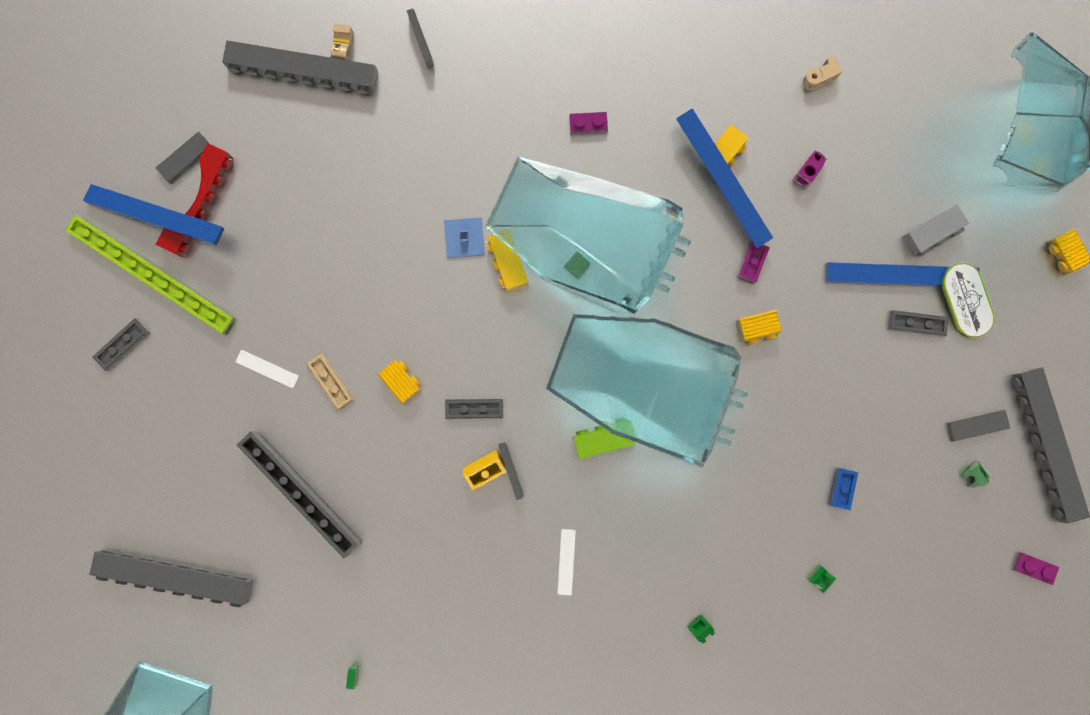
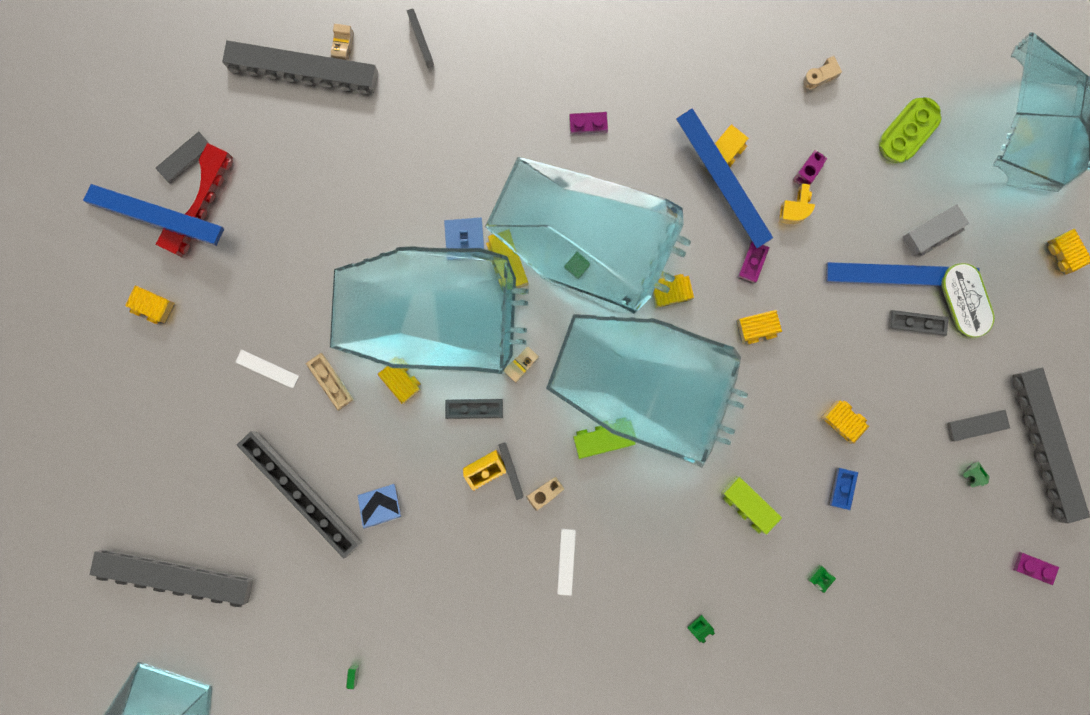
(121, 344): dark grey tile -> none
(149, 274): lime plate -> none
(149, 304): none -> yellow brick
(379, 506): none -> medium blue piece
(428, 309): none -> clear light blue windscreen
(521, 364): none -> tan leg
(545, 493): none -> tan leg
(679, 291): none -> yellow brick
(750, 506): none -> lime brick
(796, 212): none -> yellow brick
(845, 421): none -> yellow brick
(910, 130): none -> lime tile

